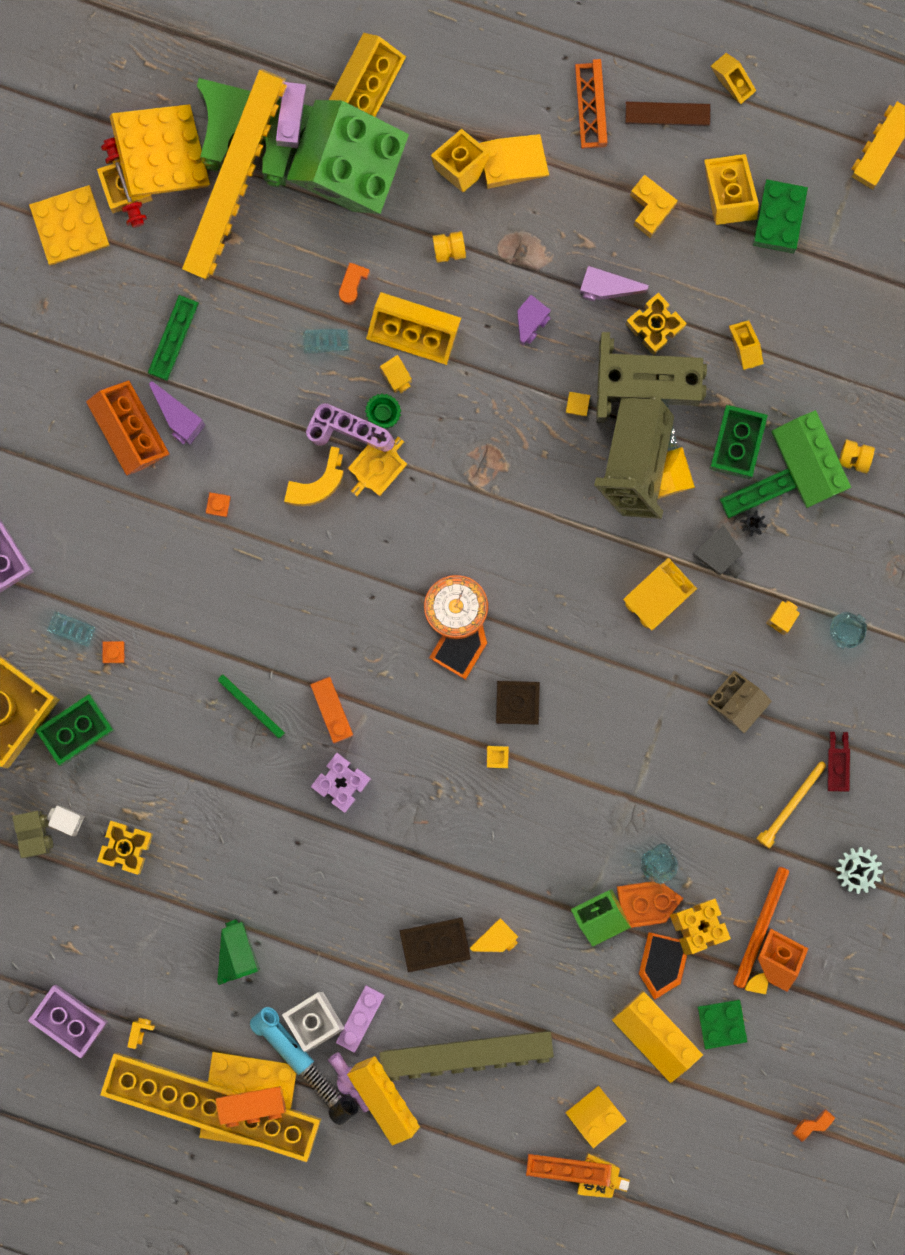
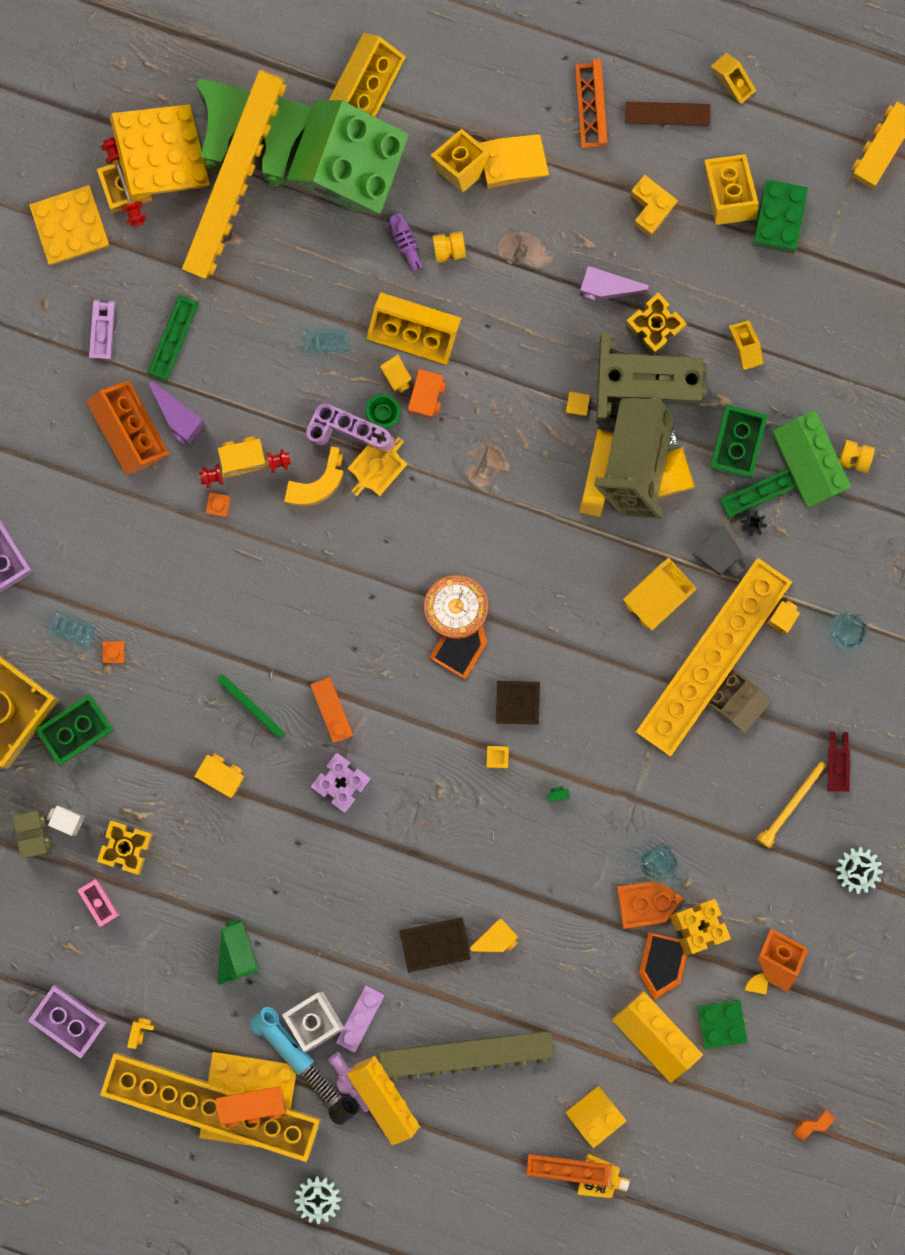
(98, 902): none -> bright pink brick
(102, 330): none -> lavender plate
(219, 775): none -> yellow brick
(242, 459): none -> yellow brick
(291, 115): lavender slope -> none
(328, 1199): none -> light aqua gear
(351, 281): orange leg -> none
(405, 241): none -> medium lavender hinge
(426, 394): none -> orange brick
(530, 318): medium lavender slope -> none
(557, 794): none -> green plate
(593, 499): none -> yellow beam
(601, 917): bright green slope -> none
(713, 657): none -> yellow plate
(761, 927): orange axle -> none

